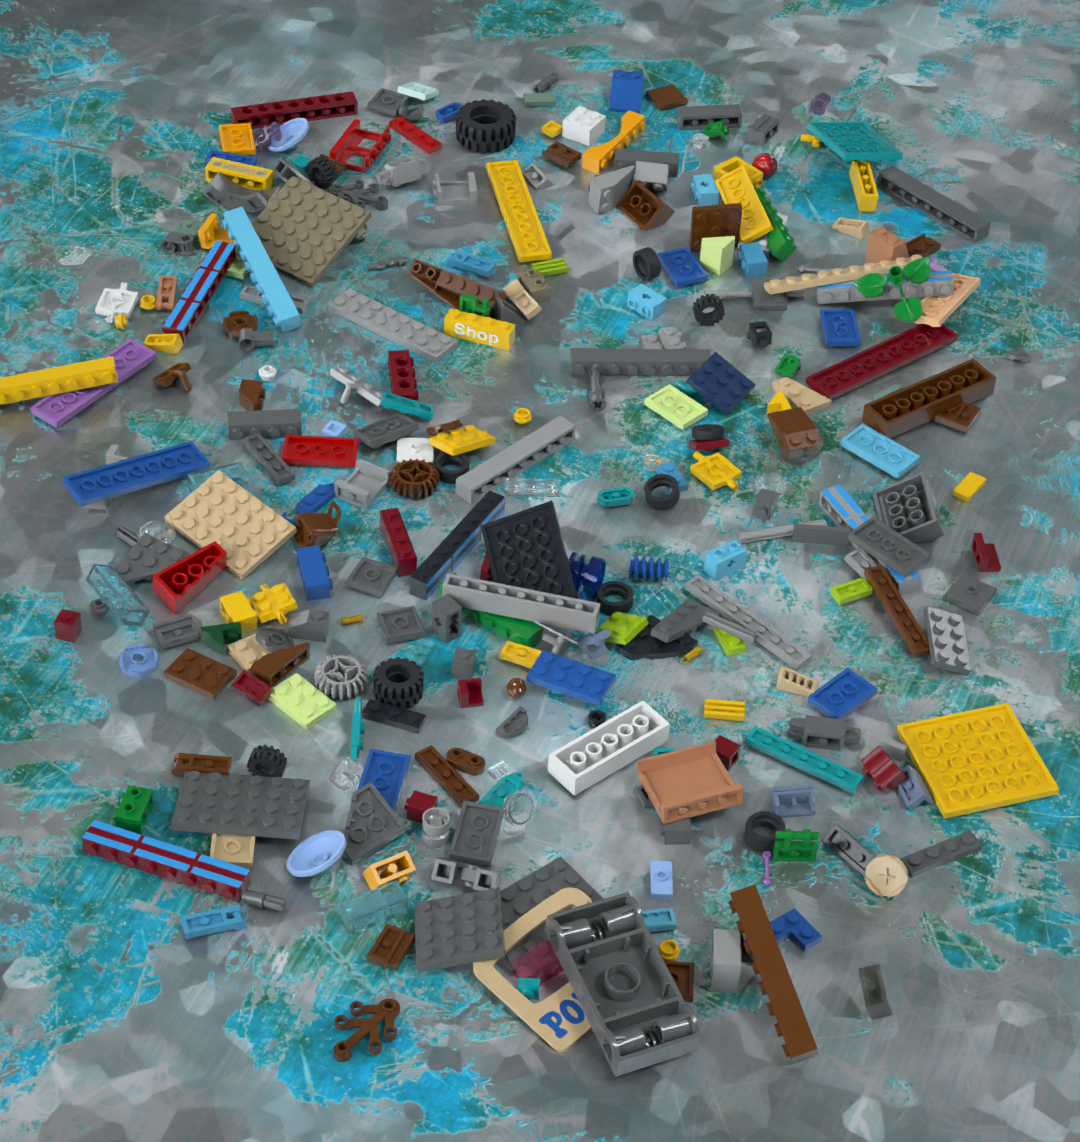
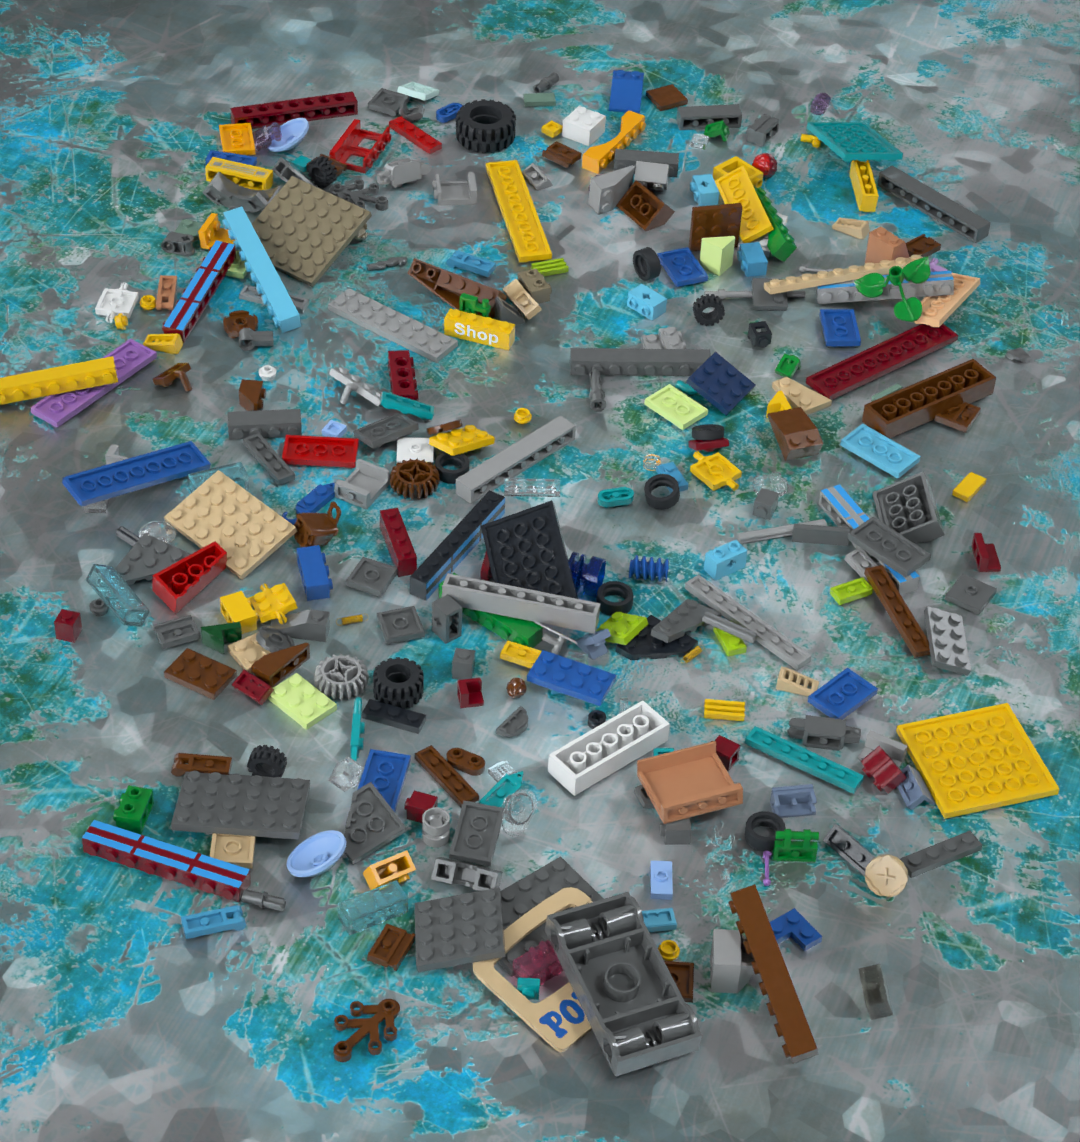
(142, 668): medium blue tile -> none

